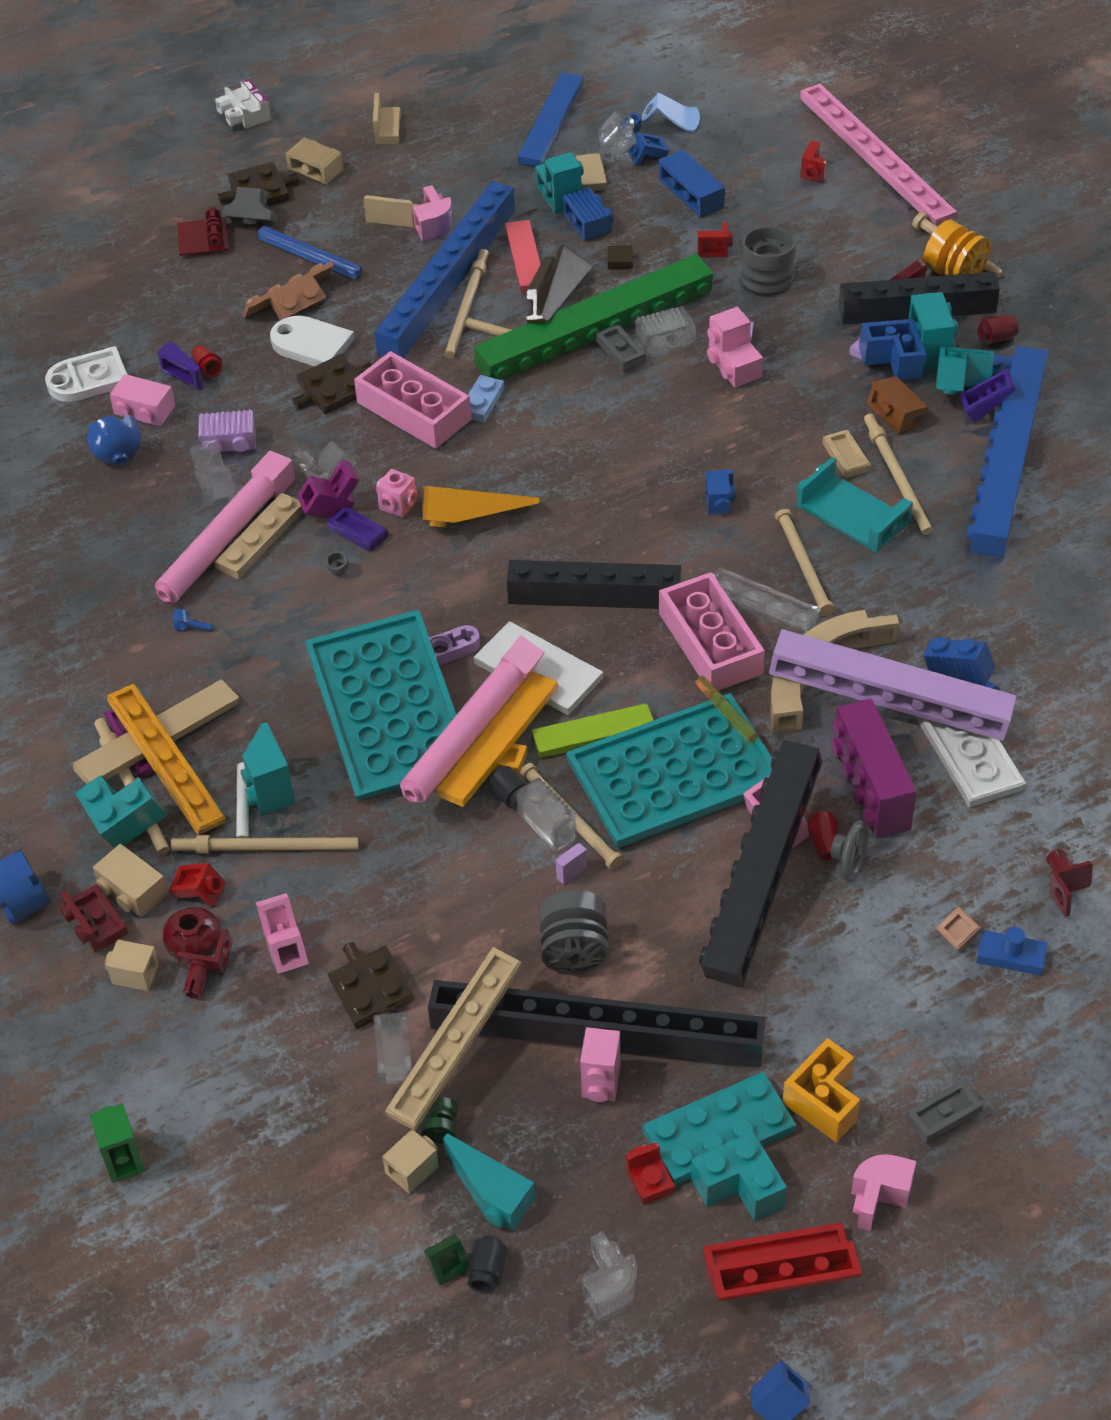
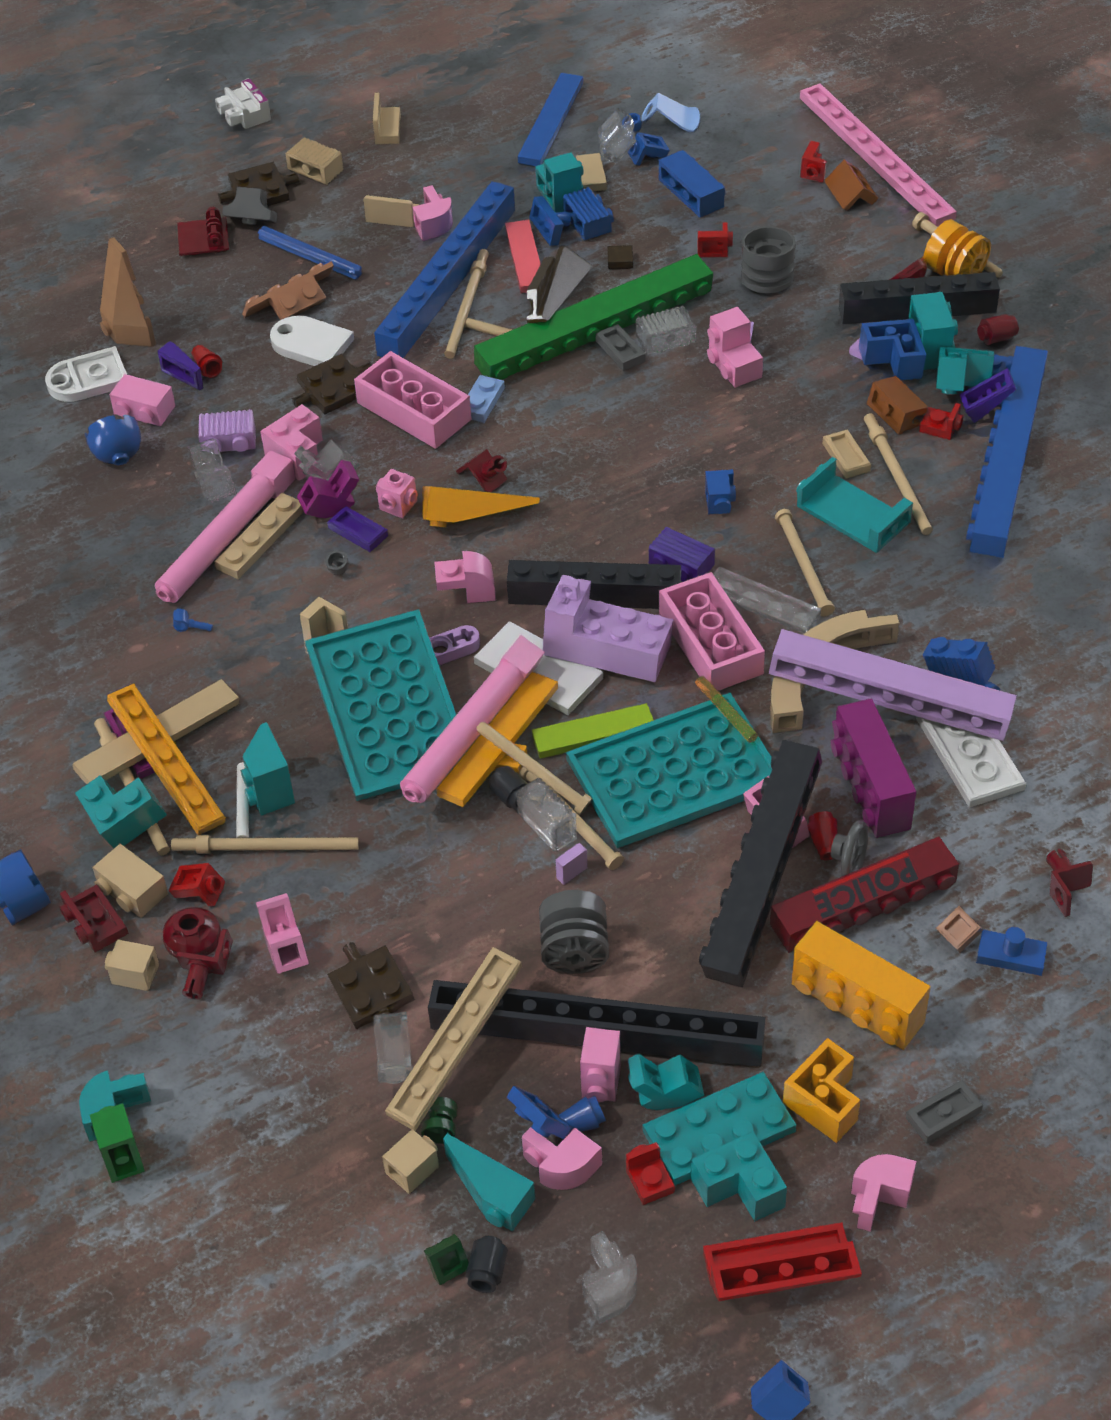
(103, 1092): none -> teal brick
(121, 301): none -> medium nougat wedge
(290, 432): none -> bright pink brick
(322, 619): none -> tan panel
(471, 572): none -> bright pink brick
(486, 470): none -> dark red bracket
(535, 1110): none -> blue plate
(547, 221): none -> blue tile
(562, 1165): none -> bright pink brick
(581, 802): none -> tan bar
(584, 1115): none -> blue cone
(604, 633): none -> lavender hinge
(665, 1085): none -> teal brick
(678, 549): none -> dark purple brick
(849, 185): none -> dark orange panel
(860, 985): none -> light orange brick
(866, 892): none -> dark red brick
(942, 423): none -> red bracket

